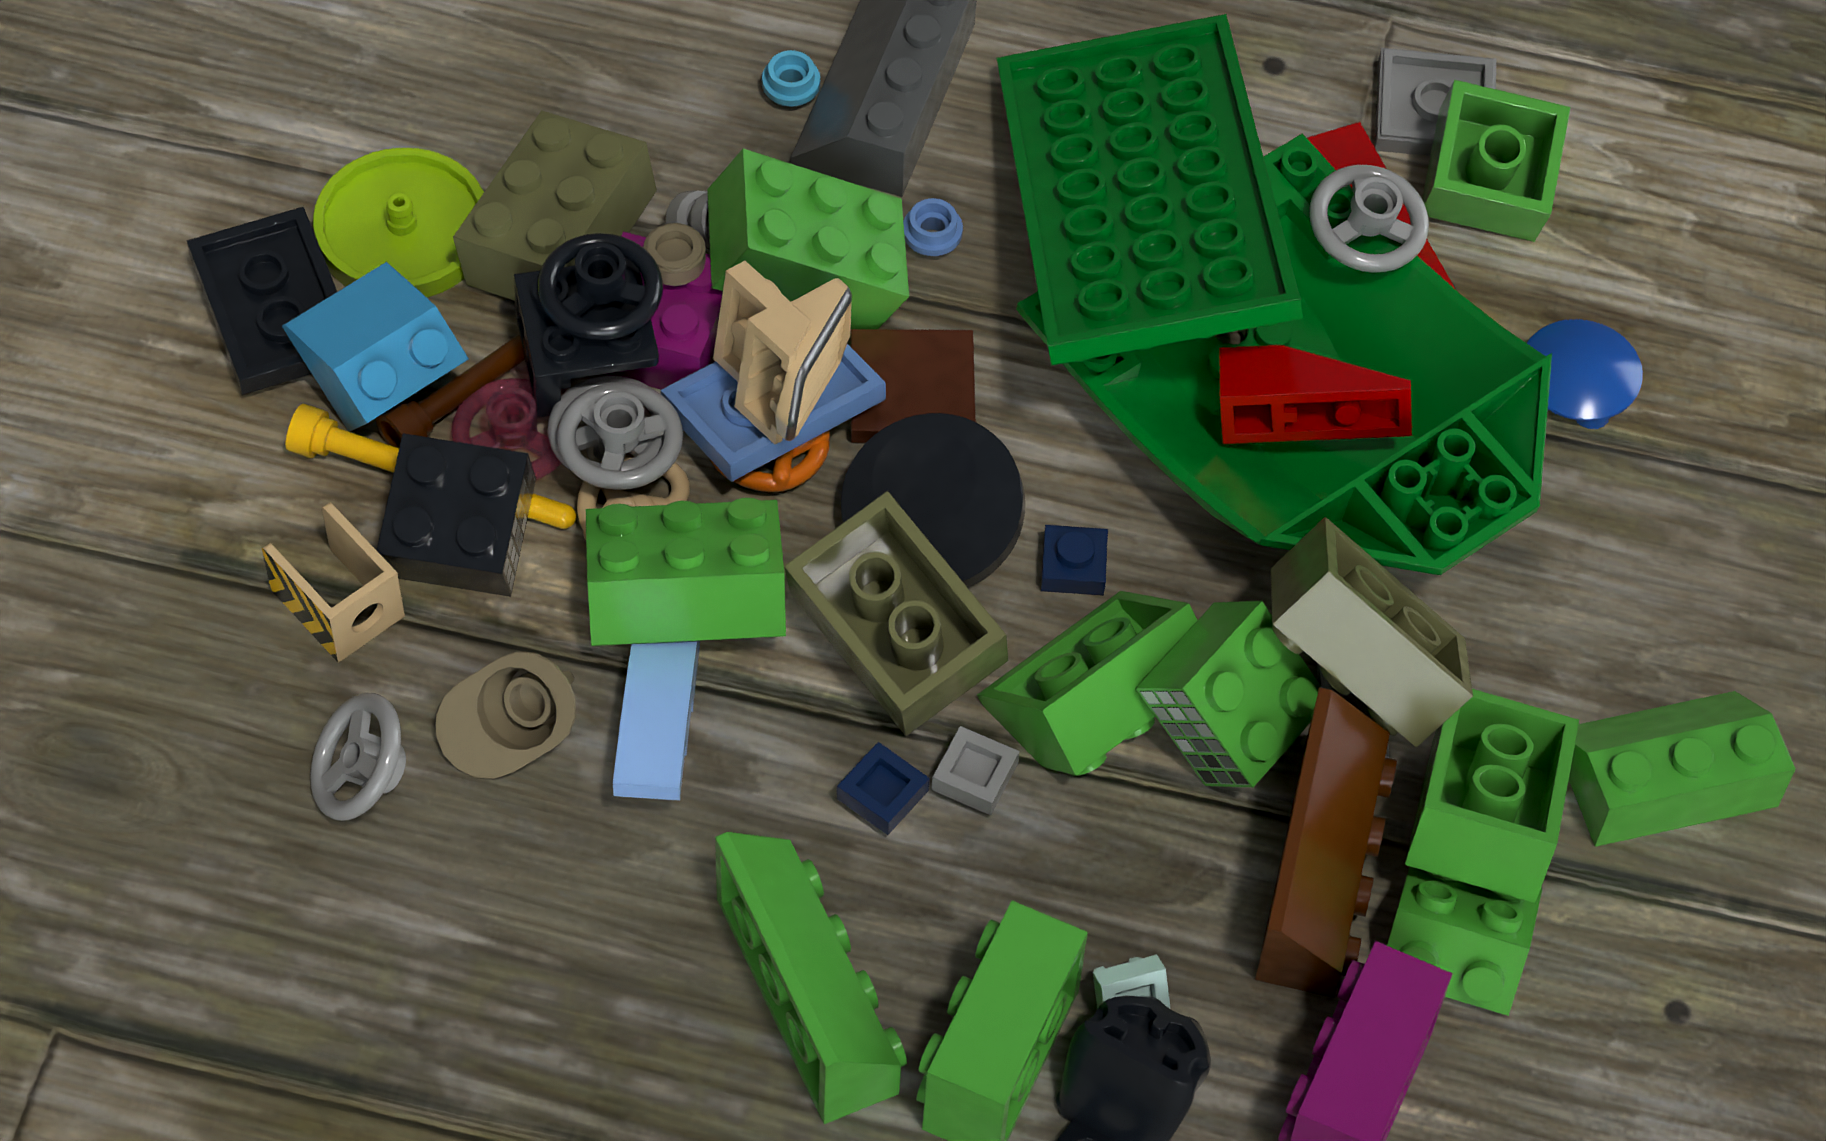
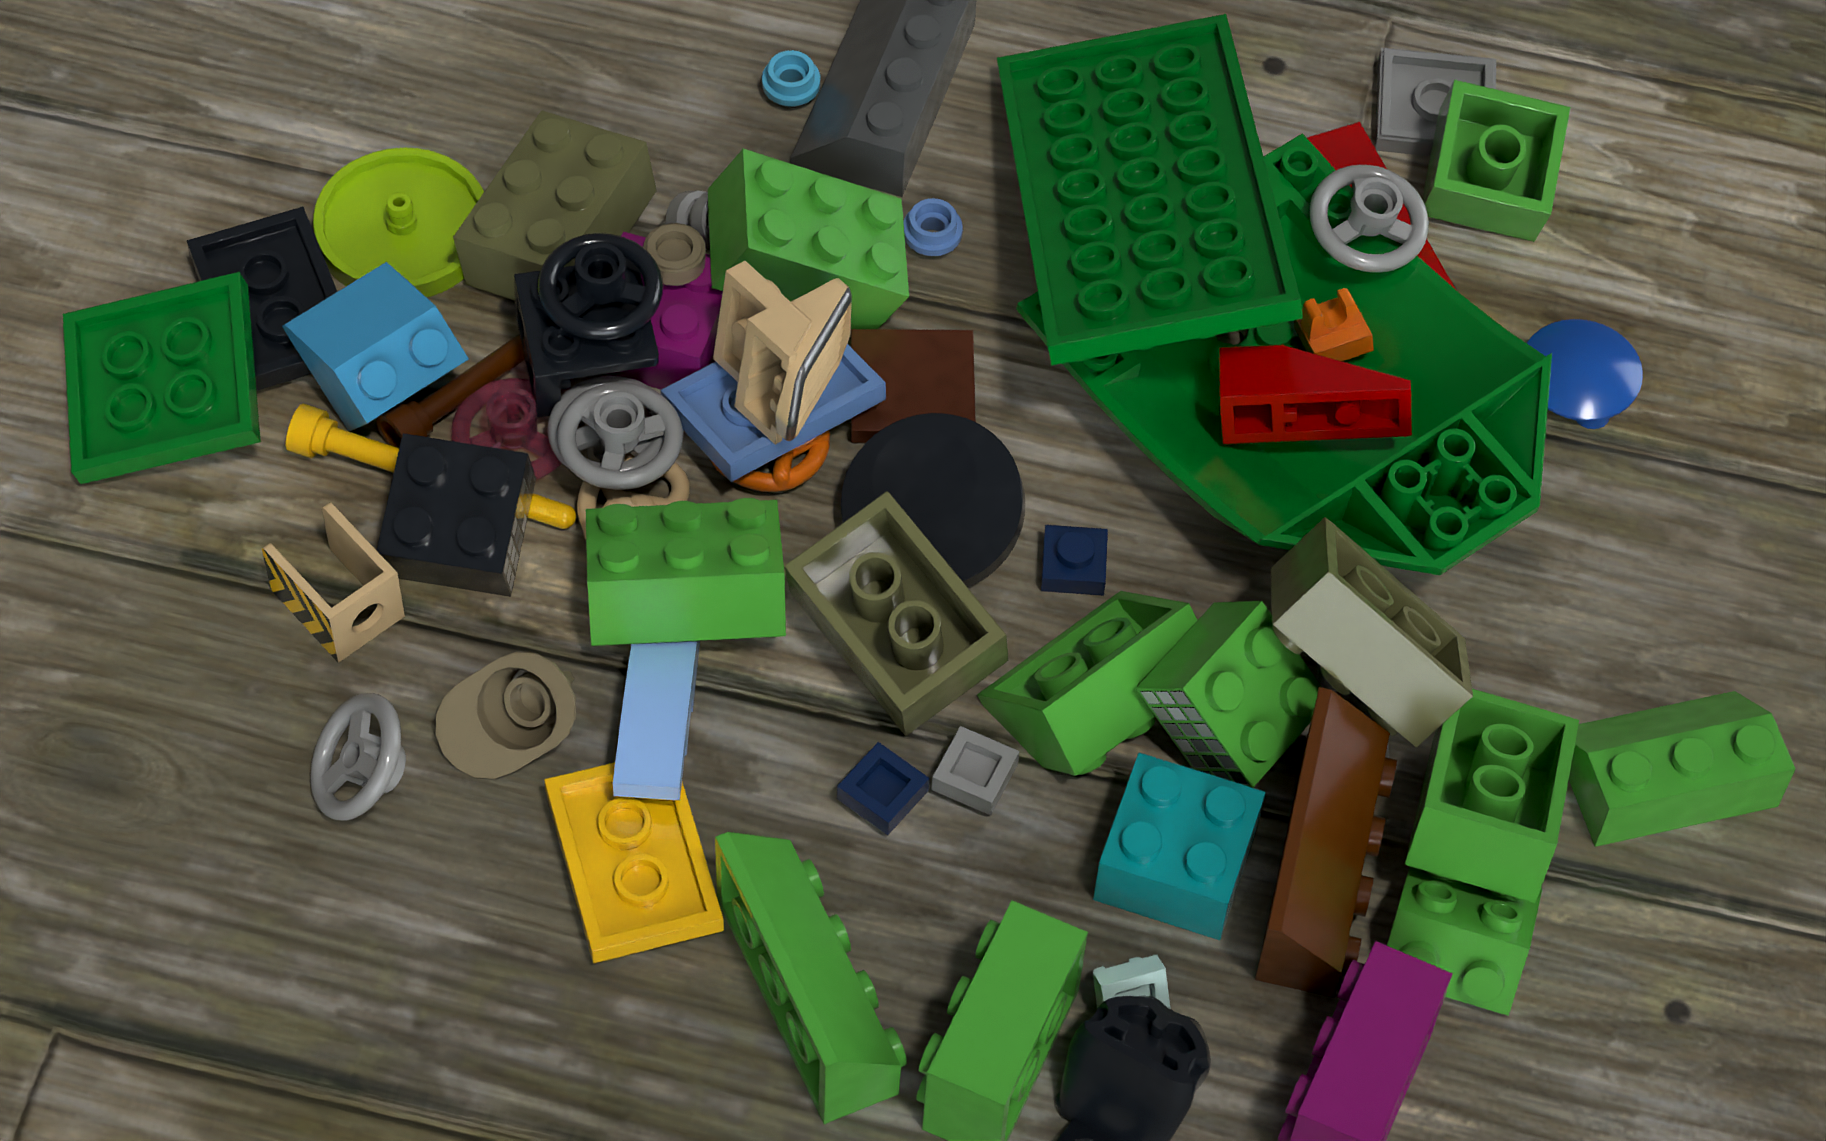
(160, 378): none -> green plate
(631, 865): none -> yellow plate
(1178, 846): none -> teal brick
(1334, 328): none -> orange tile

